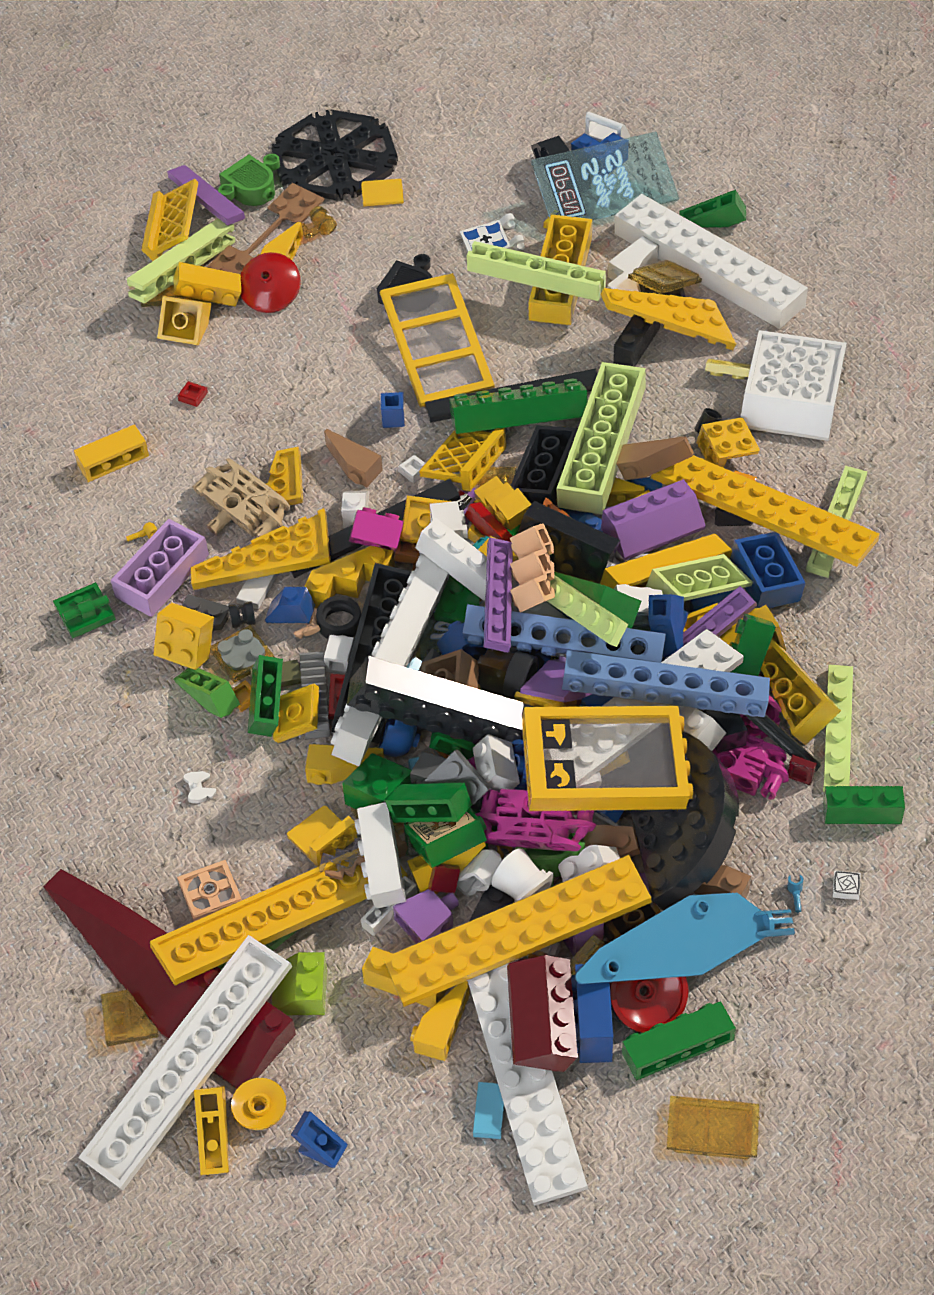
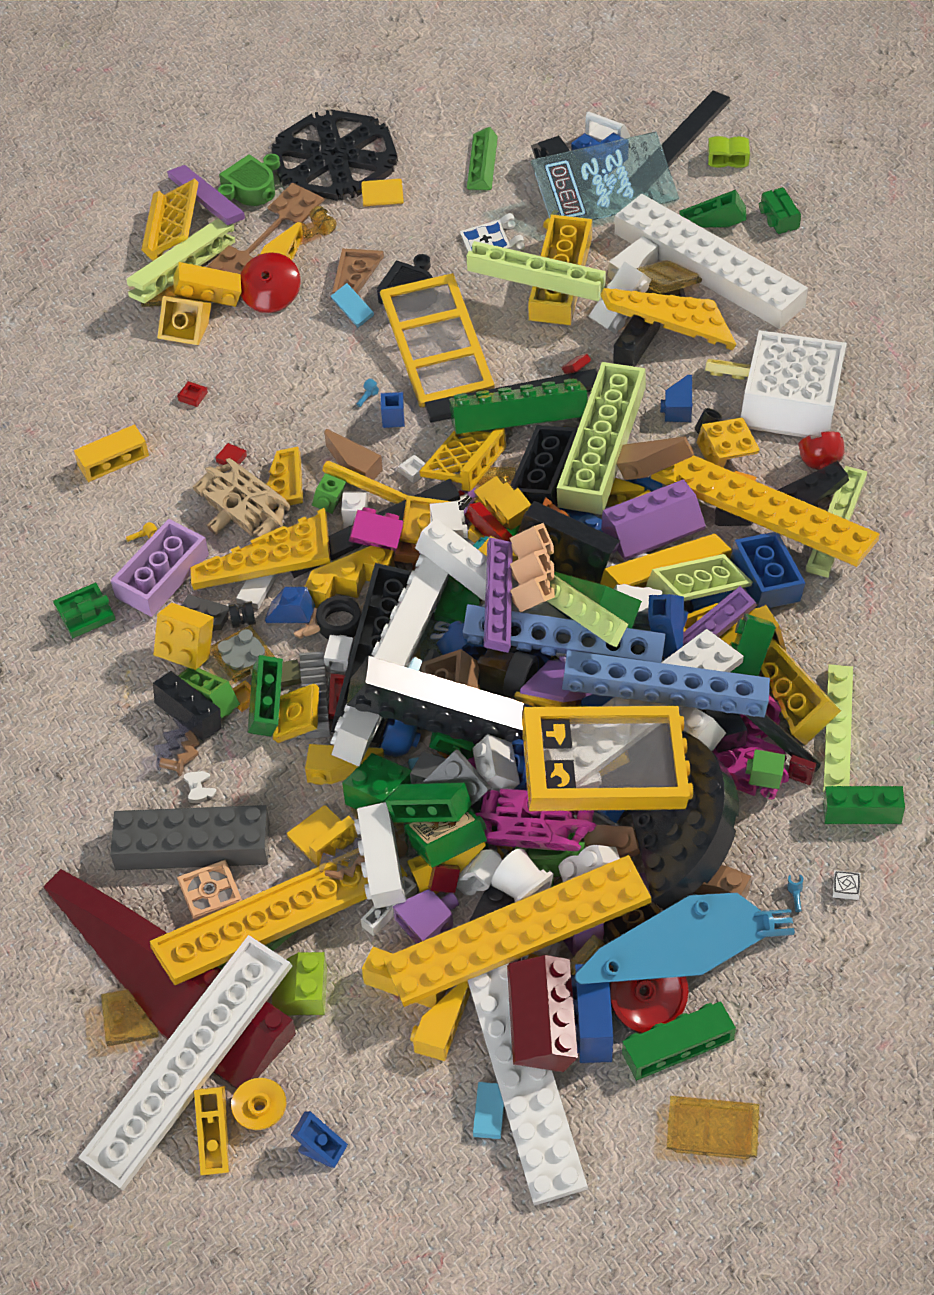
(163, 750): none -> piece
(187, 705): none -> black brick
(190, 837): none -> dark grey brick
(233, 452): none -> red tile
(328, 493): none -> bright green brick
(352, 305): none -> medium azure tile
(356, 267): none -> medium nougat wing
(363, 482): none -> yellow axle
(371, 389): none -> dark azure hand
(482, 160): none -> bright green slope
(576, 364): none -> red tile
(626, 279): none -> white brick
(678, 401): none -> blue slope
(694, 125): none -> black tile
(728, 152): none -> lime brick
(766, 769): none -> bright green brick
(780, 210): none -> green brick
(817, 484): none -> black wing
(822, 450): none -> red cylinder

